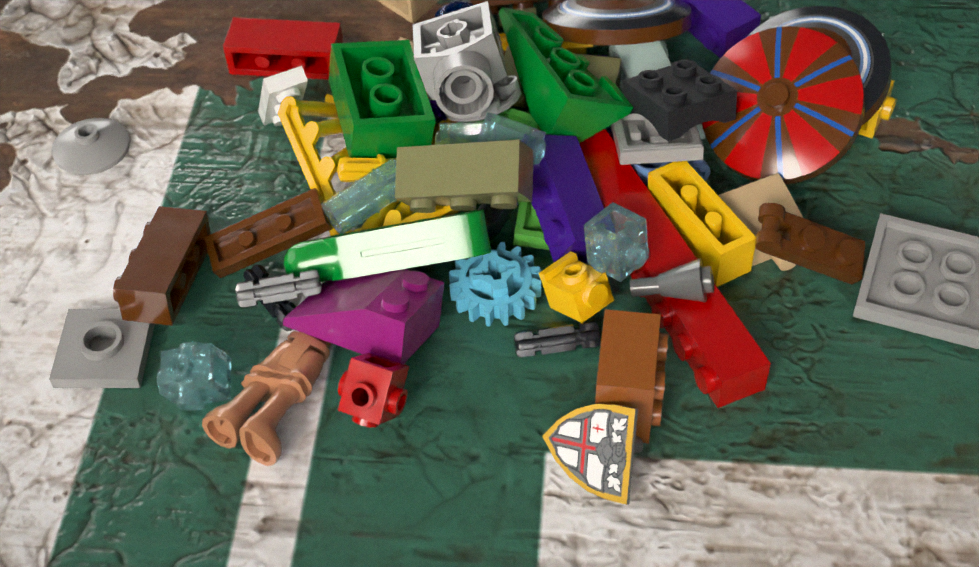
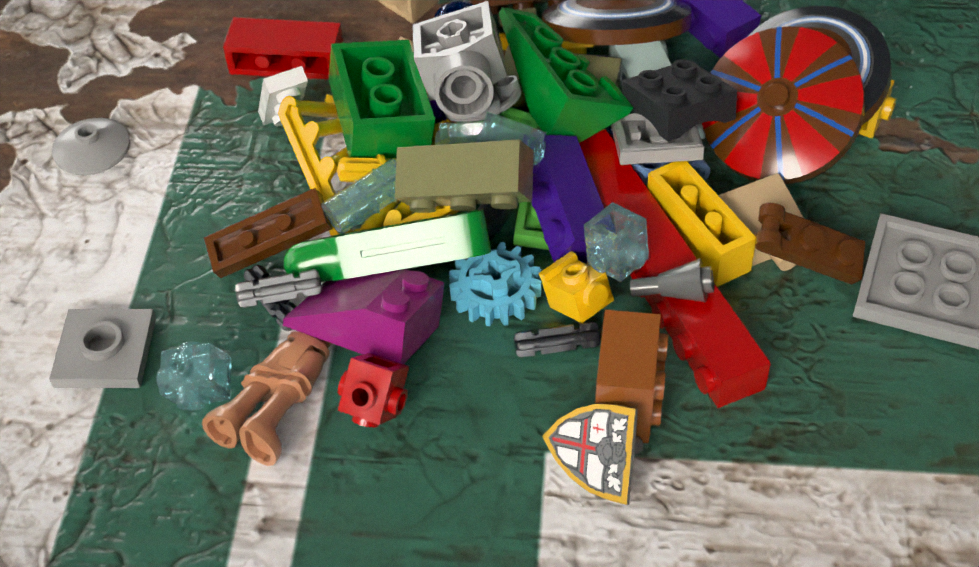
(163, 266): reddish brown brick -> none

